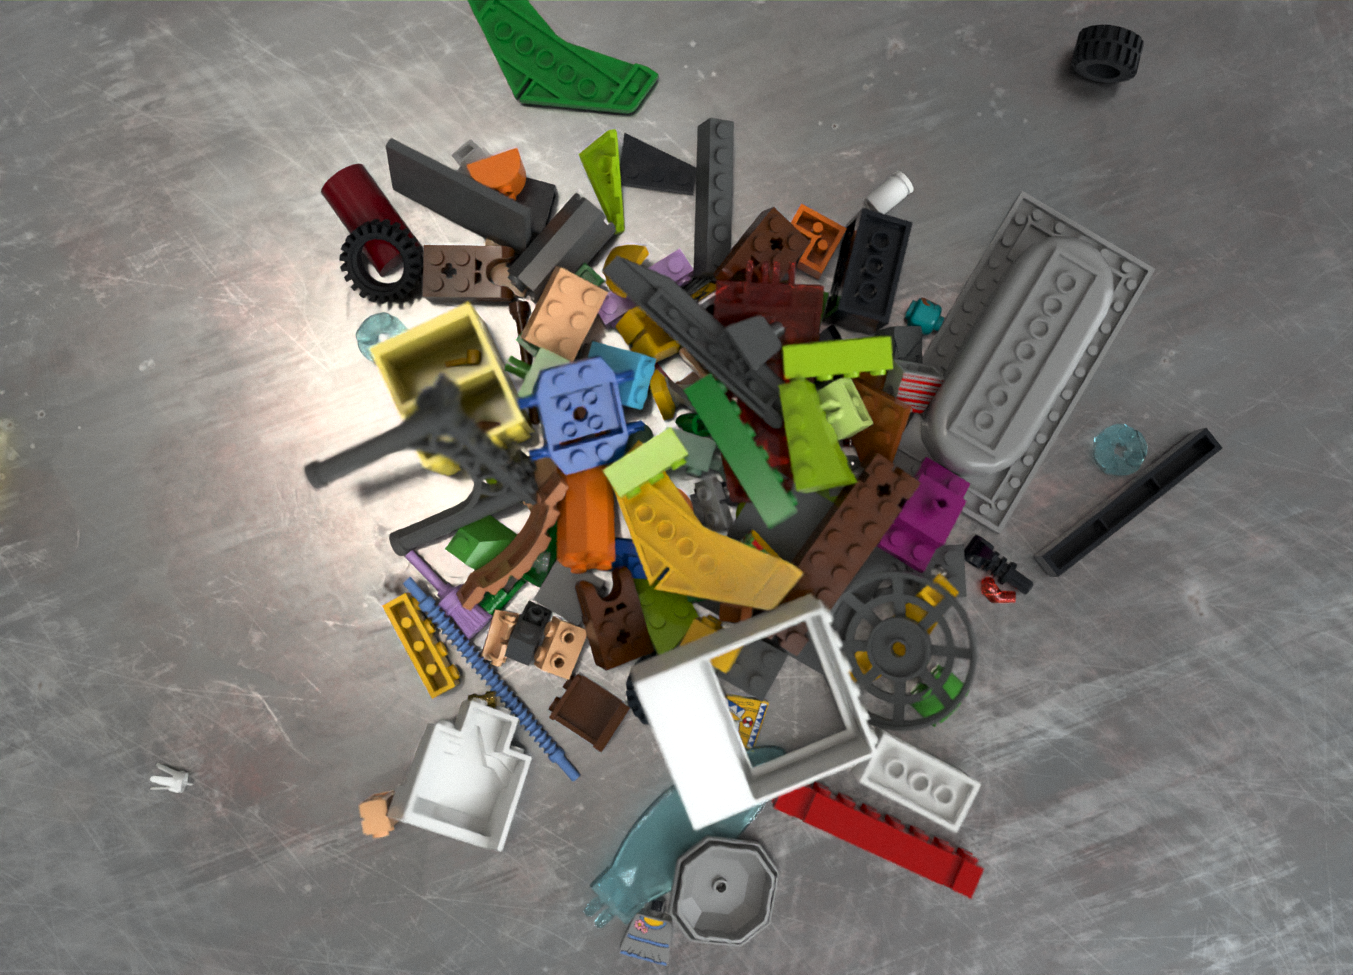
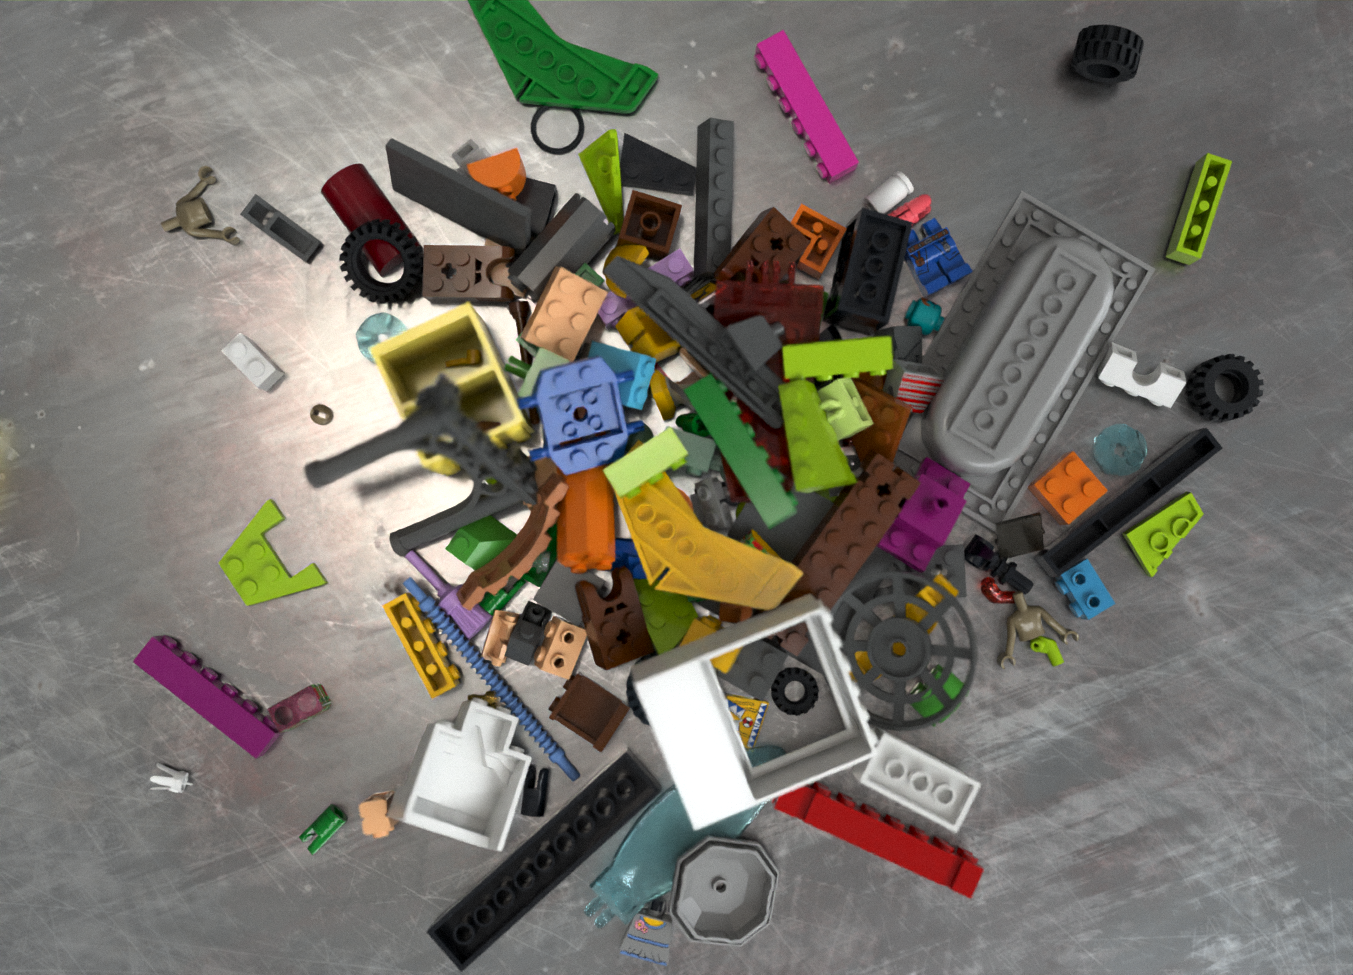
(194, 213): none -> dark tan piece
(207, 695): none -> magenta brick
(253, 362): none -> white brick
(257, 569): none -> lime wing
(280, 228): none -> dark grey slope
(314, 689): none -> clear pink piece
(320, 420): none -> dark tan hinge
(325, 827): none -> green hinge
(534, 797): none -> black hinge
(544, 859): none -> black brick
(556, 150): none -> black tyre
(649, 223): none -> reddish brown brick
(794, 707): none -> black tyre
(805, 106): none -> dark pink brick
(913, 210): none -> coral hinge
(934, 259): none -> blue hips
(1020, 535): none -> clear smoke piece
(1029, 626): none -> dark tan piece
(1047, 646): none -> lime arm
(1067, 488): none -> orange brick
(1084, 590): none -> dark azure brick
(1158, 387): none -> white arch
(1161, 531): none -> lime wing
(1198, 209): none -> lime brick
(1245, 388): none -> black tyre

